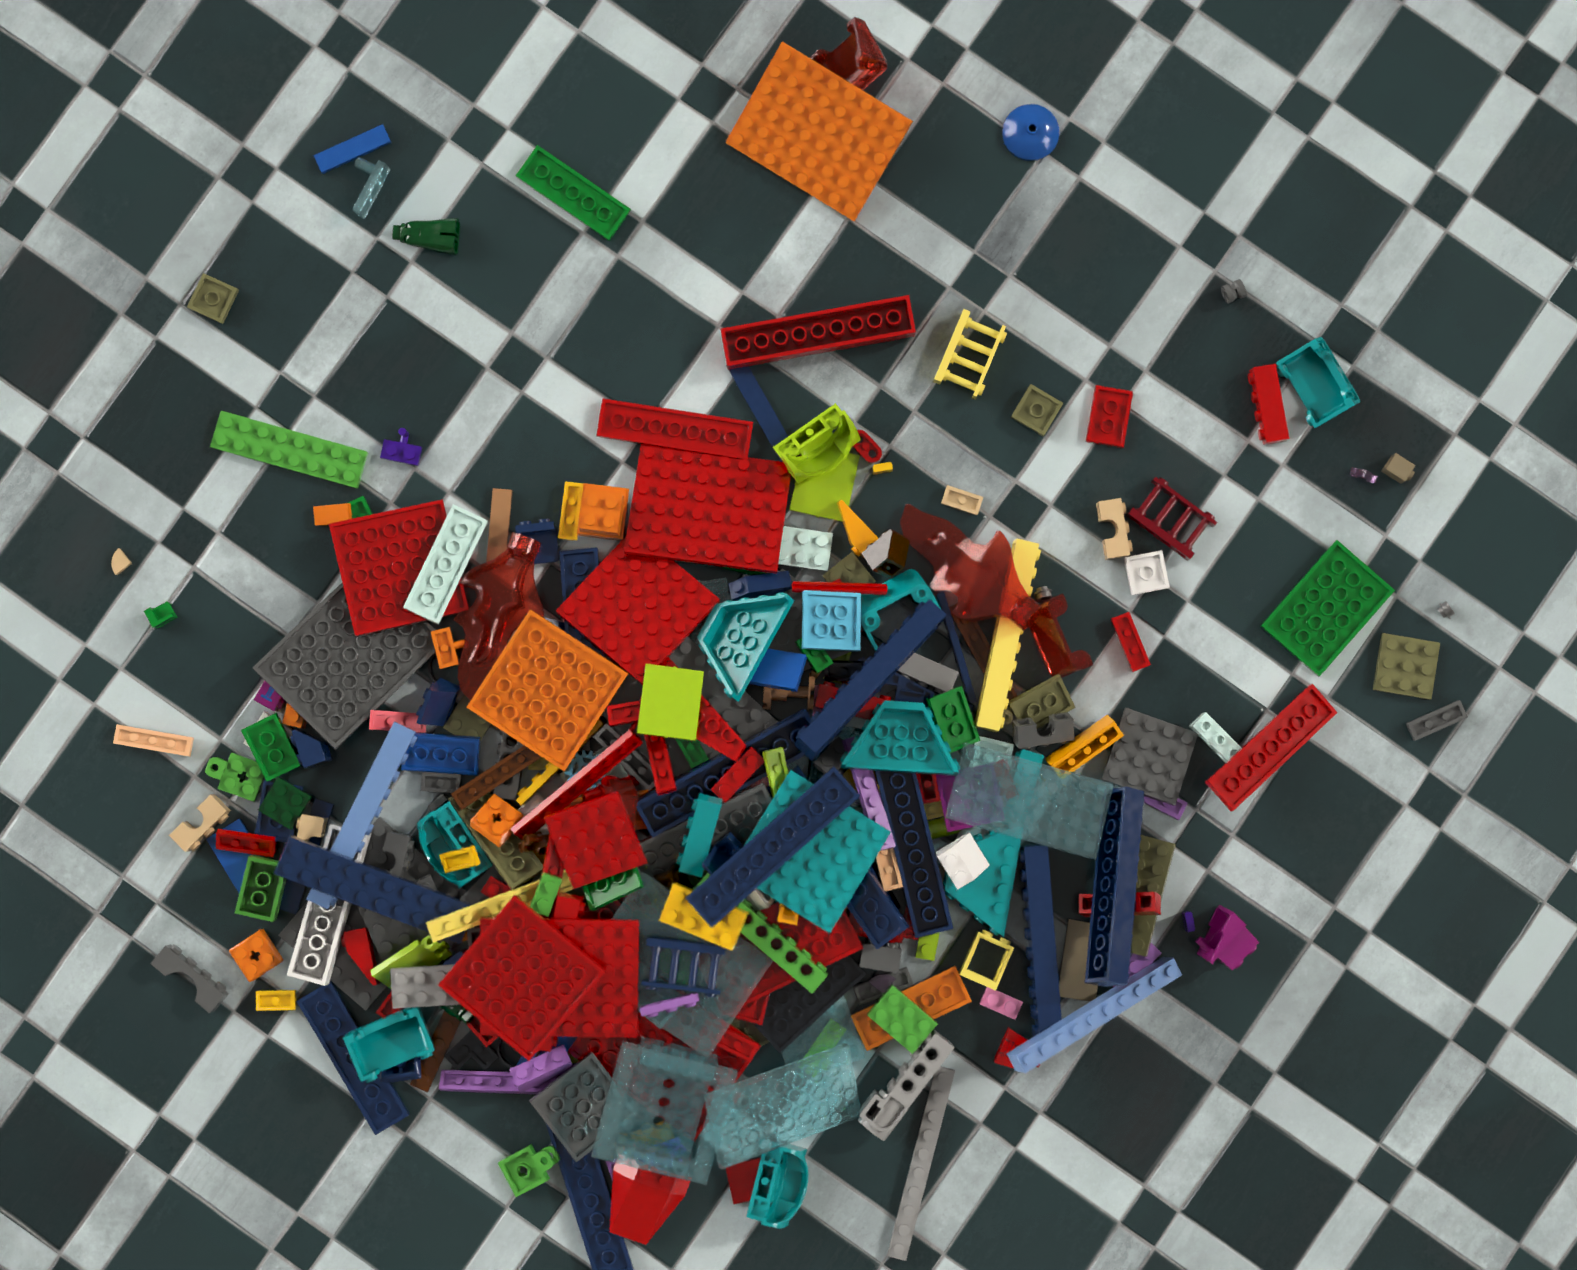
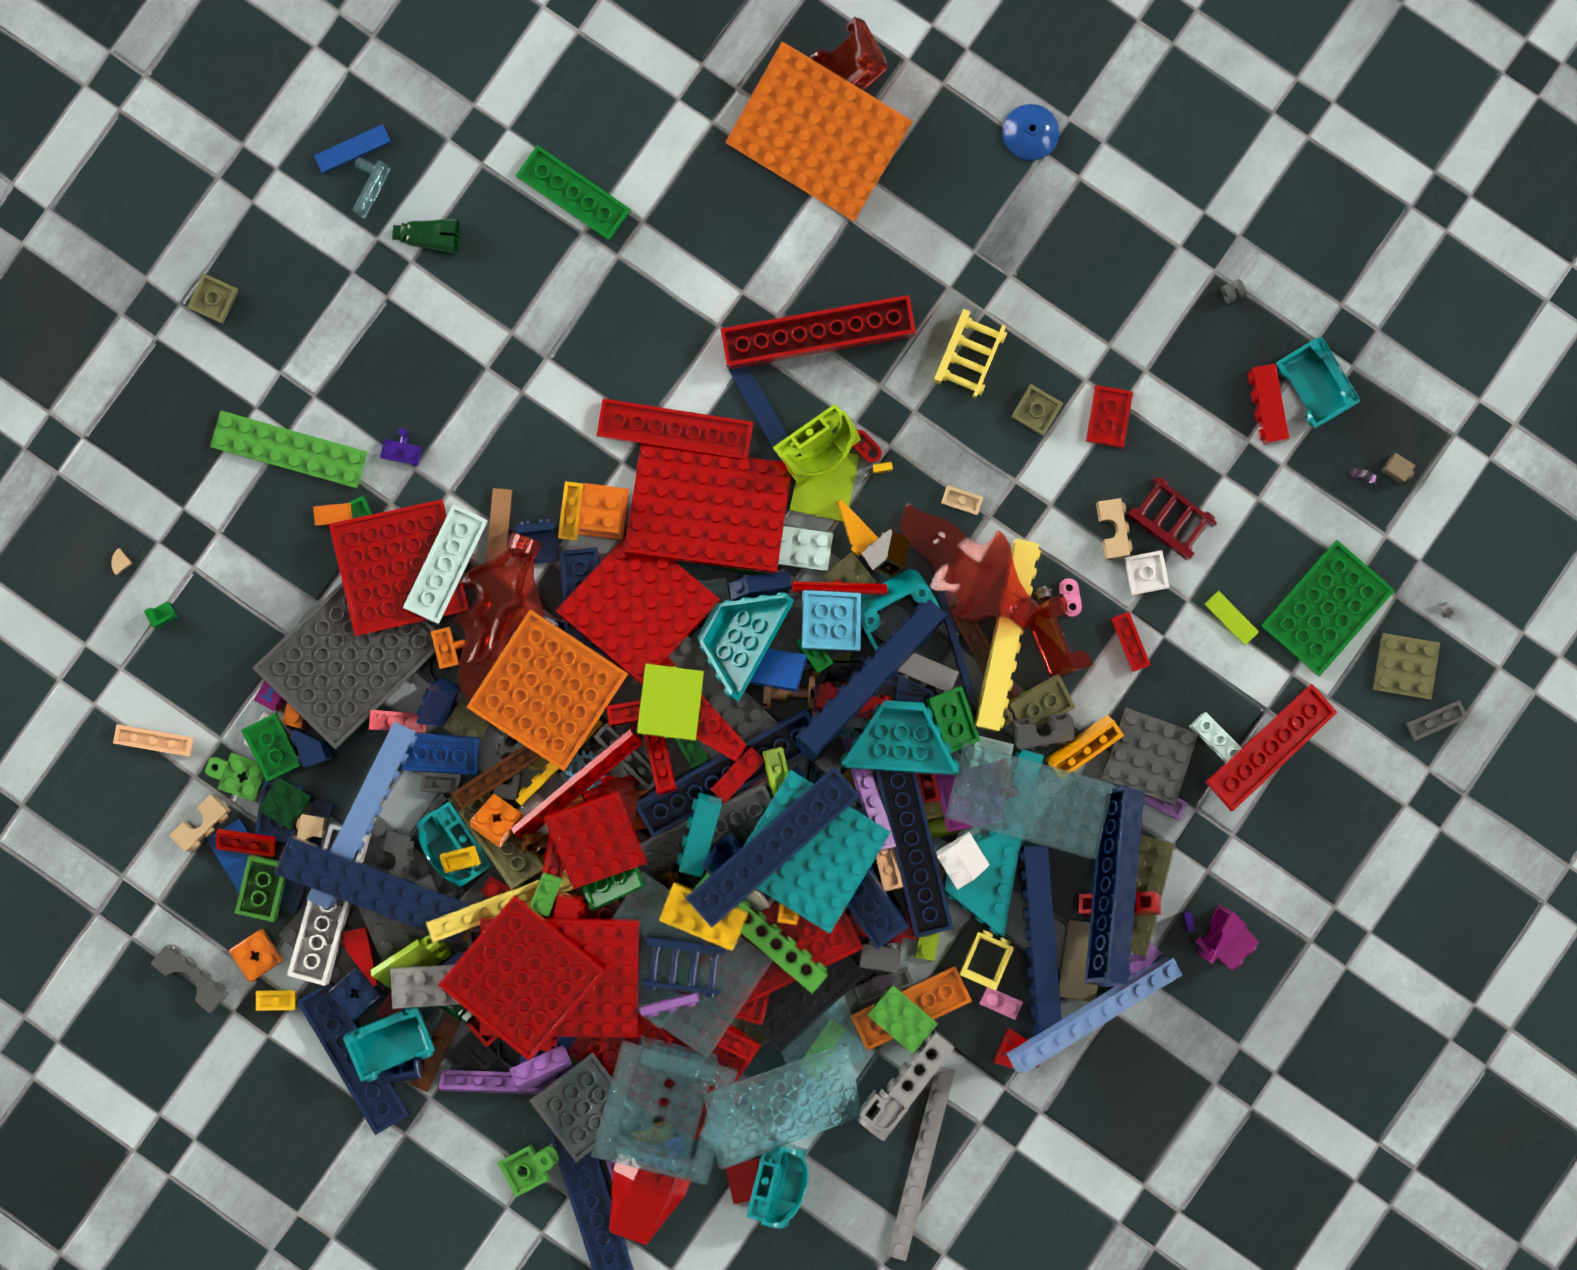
(343, 992): none -> dark blue brick
(1071, 596): none -> bright pink plate
(1231, 618): none -> lime tile

